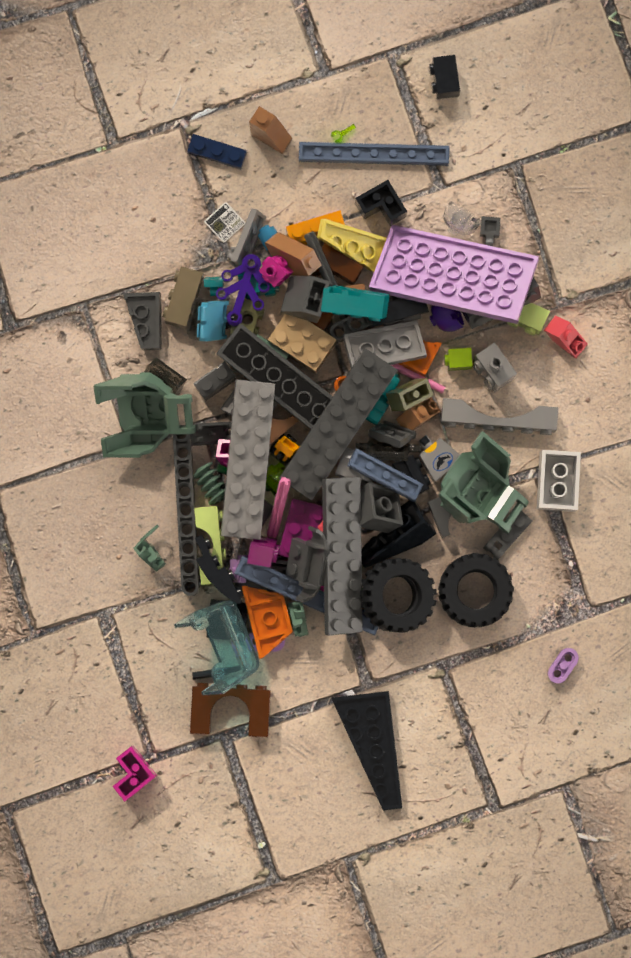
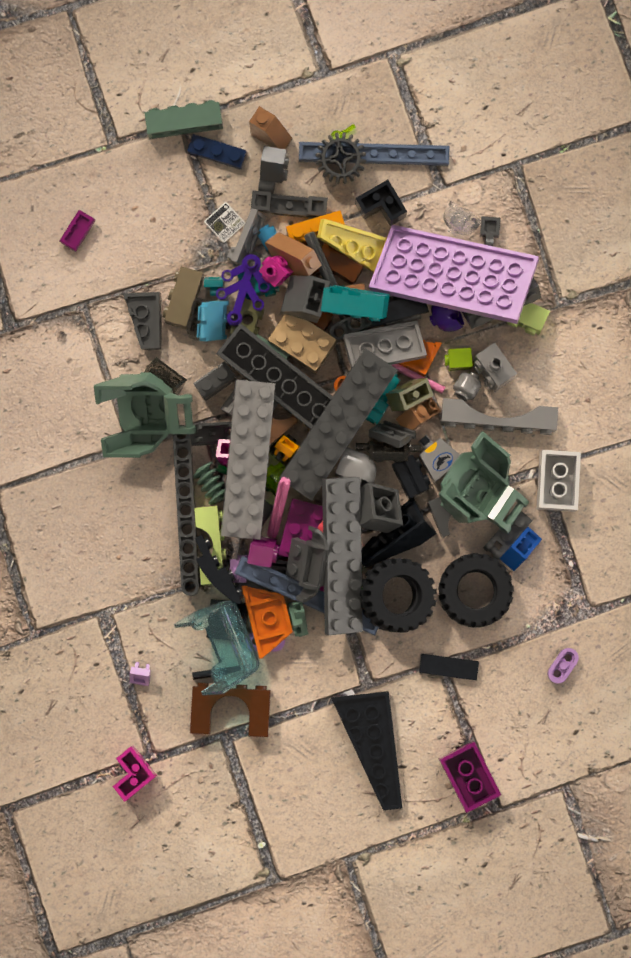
(77, 230): none -> magenta plate
(140, 675): none -> lavender tile
(148, 553): sand green piece -> none
(183, 120): none -> sand green brick
(272, 168): none -> dark grey hinge
(289, 205): none -> dark grey slope
(357, 155): none -> dark grey gear
(385, 475): sand blue tile -> none
(445, 77): black brick -> none
(449, 667): none -> black tile
(467, 386): none -> light grey head
(469, 776): none -> magenta brick
(520, 549): none -> blue arch
(566, 336): coral slope -> none

